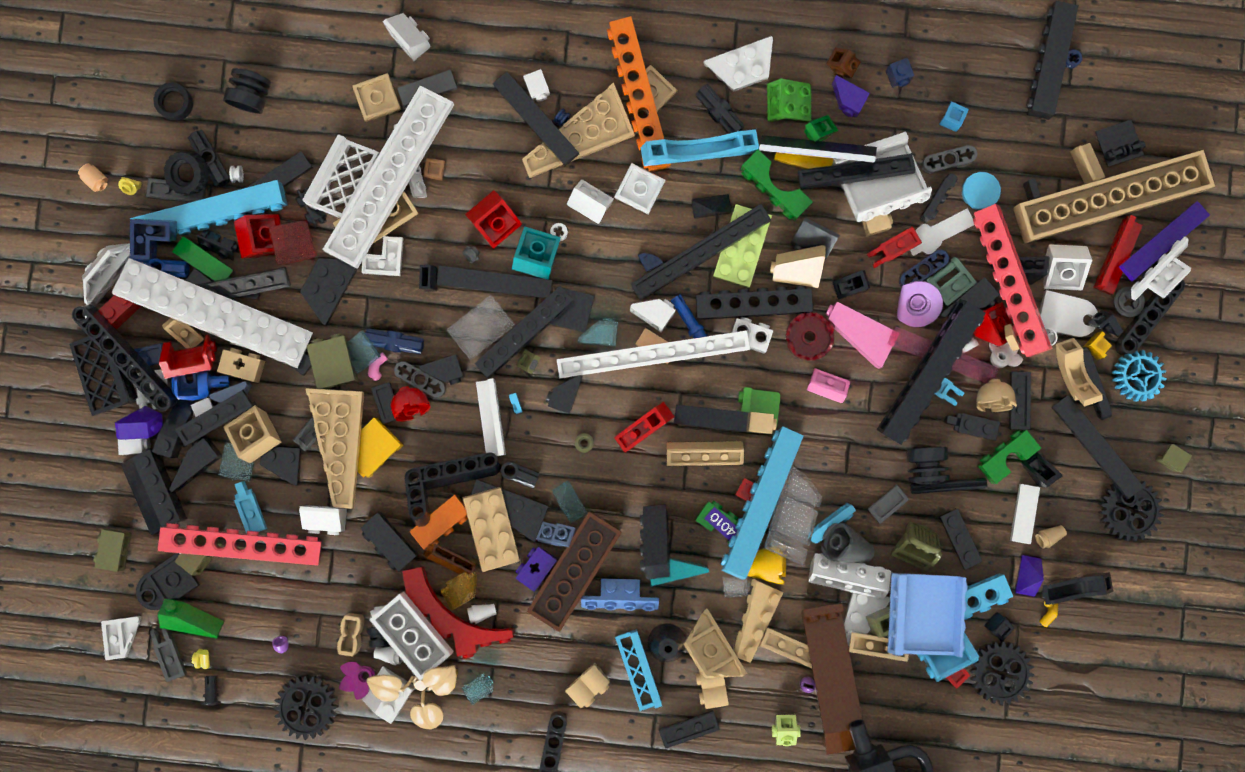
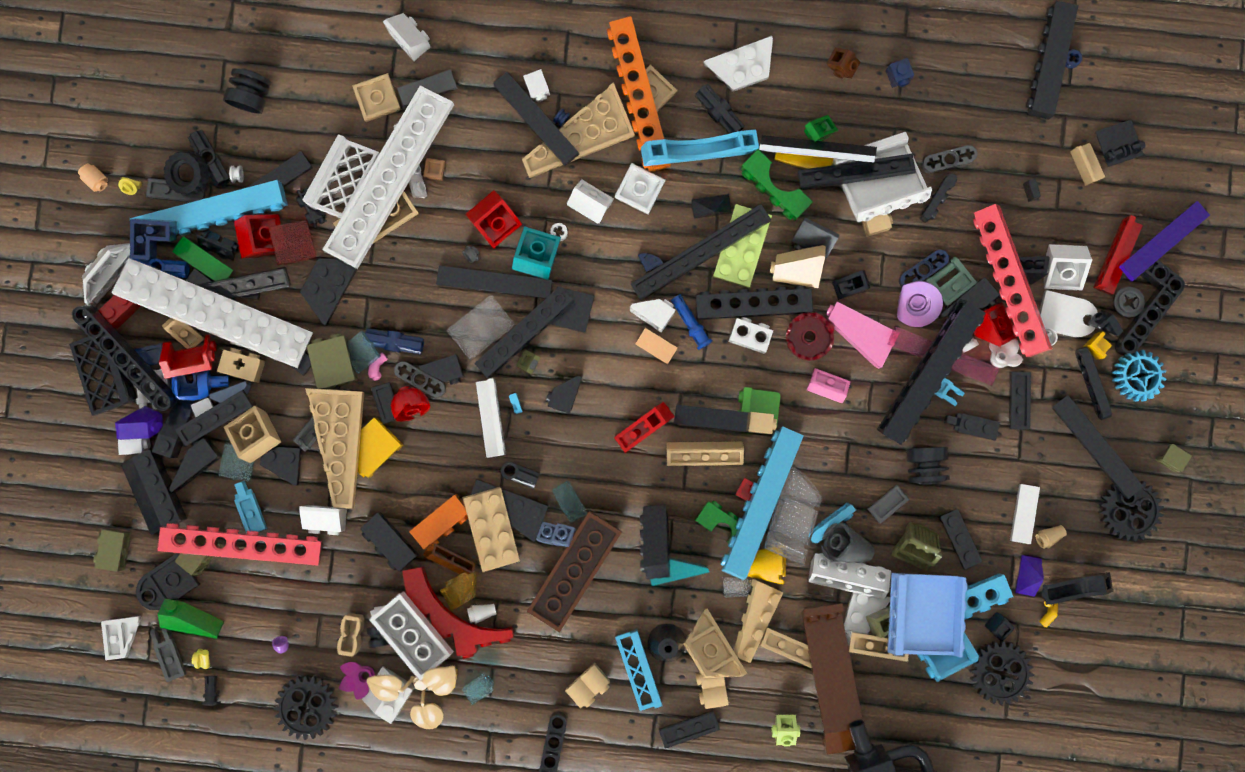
(159, 97): black tyre -> none
(388, 655): white cone -> none
(389, 262): white plate -> none
(428, 278): black piece -> none
(444, 478): black beam -> none
(533, 579): dark purple brick -> none
(579, 438): olive plate -> none
(601, 333): clear light blue slope -> none
(620, 595): medium blue bracket -> none
(653, 354): white plate -> none
(721, 523): dark purple sticker -> none
(788, 100): bright green bracket -> none
(808, 680): medium lavender hinge -> none
(849, 96): dark purple slope -> none
(896, 246): red hinge -> none
(933, 236): white sticker -> none
(954, 116): dark azure panel -> none
(954, 485): black axle -> none
(958, 678): red plate -> none
(981, 190): medium azure tile -> none
(995, 466): green arch -> none
(996, 396): tan cylinder -> none
(1011, 337): tan tile -> none
(1041, 470): black slope -> none
(1074, 372): tan arch -> none
(1113, 196): tan brick -> none
(1165, 274): white bracket -> none

